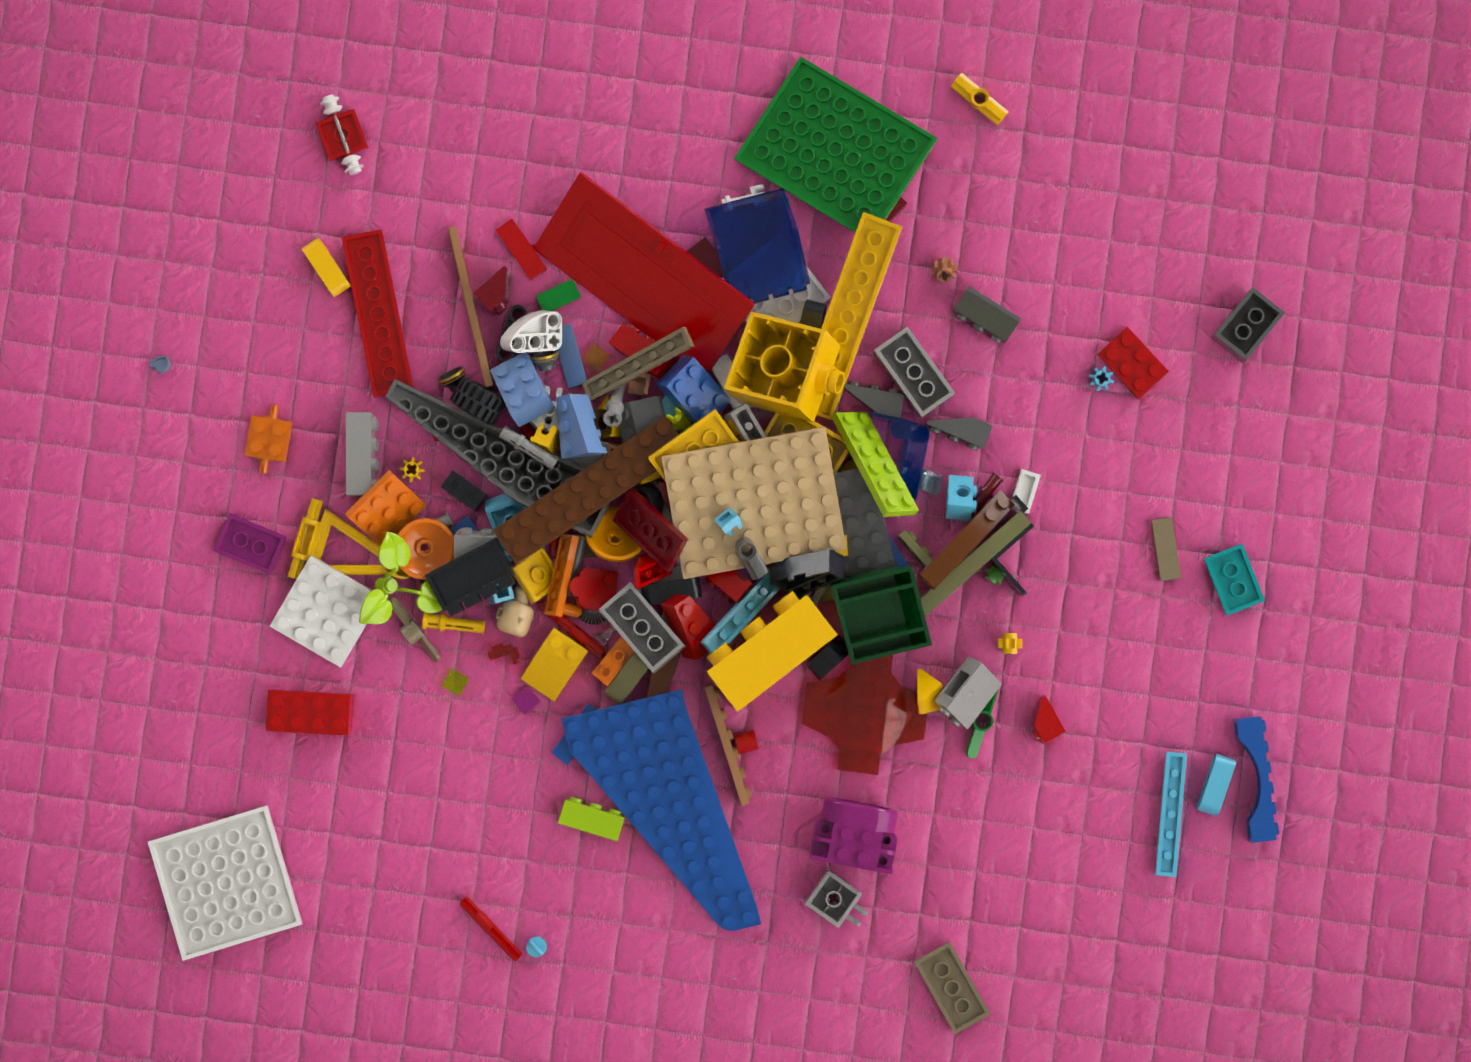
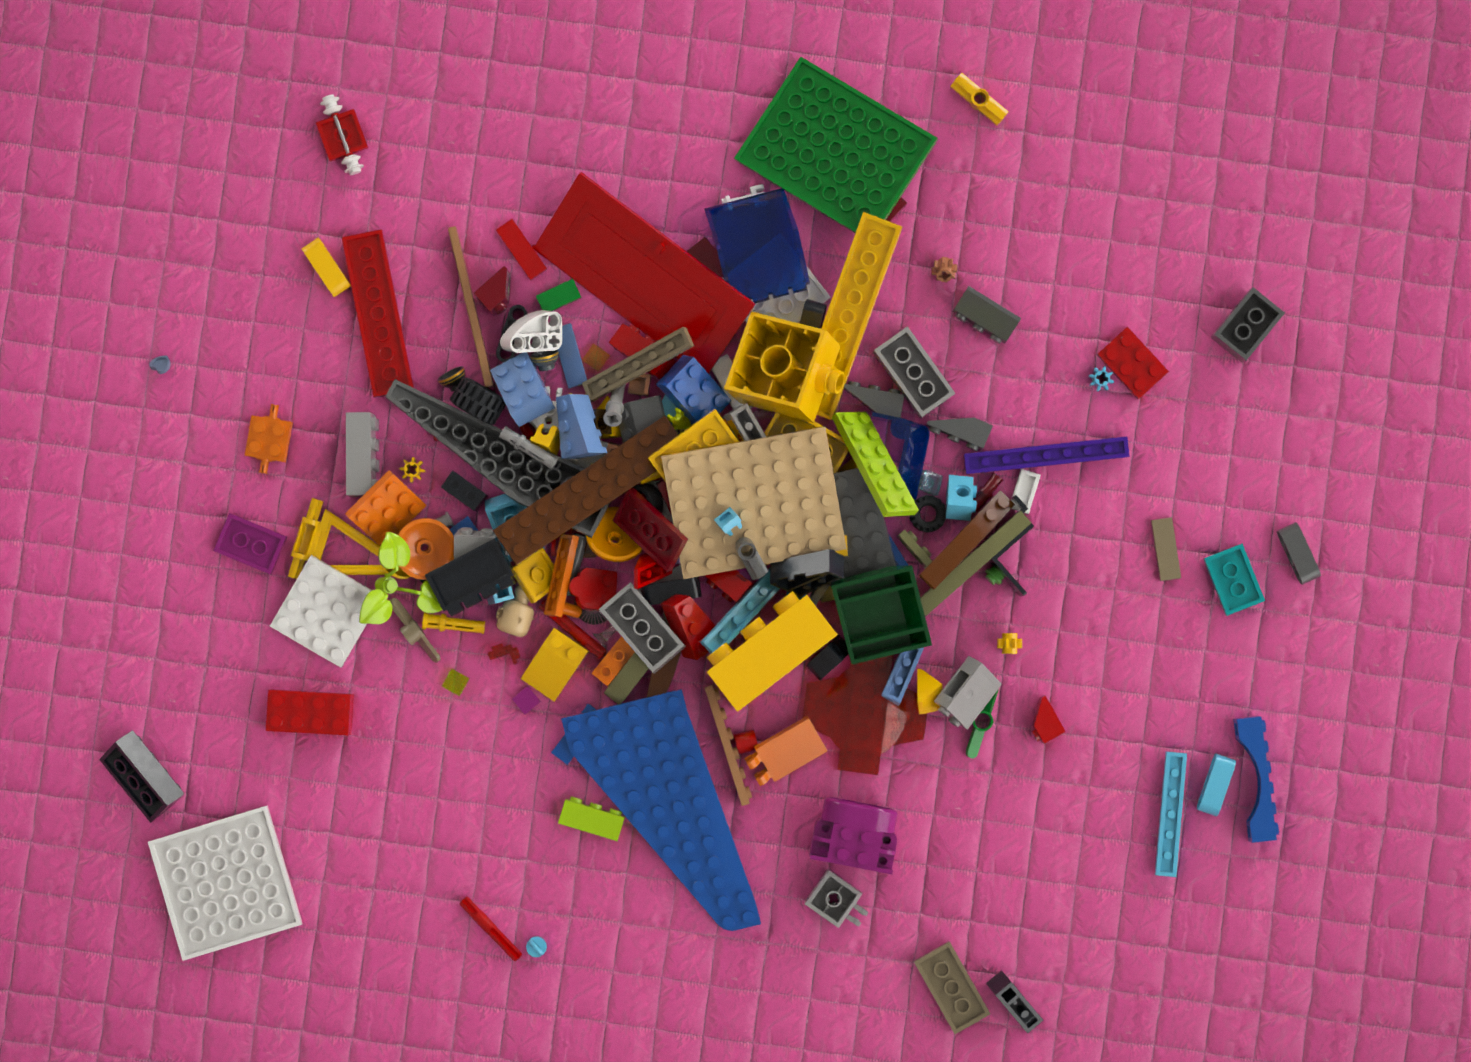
(141, 776): none -> slope
(786, 751): none -> orange tile
(901, 675): none -> medium blue slope
(940, 518): none -> black tyre
(1014, 1001): none -> black slope
(1046, 455): none -> dark purple plate
(1298, 553): none -> dark grey beam

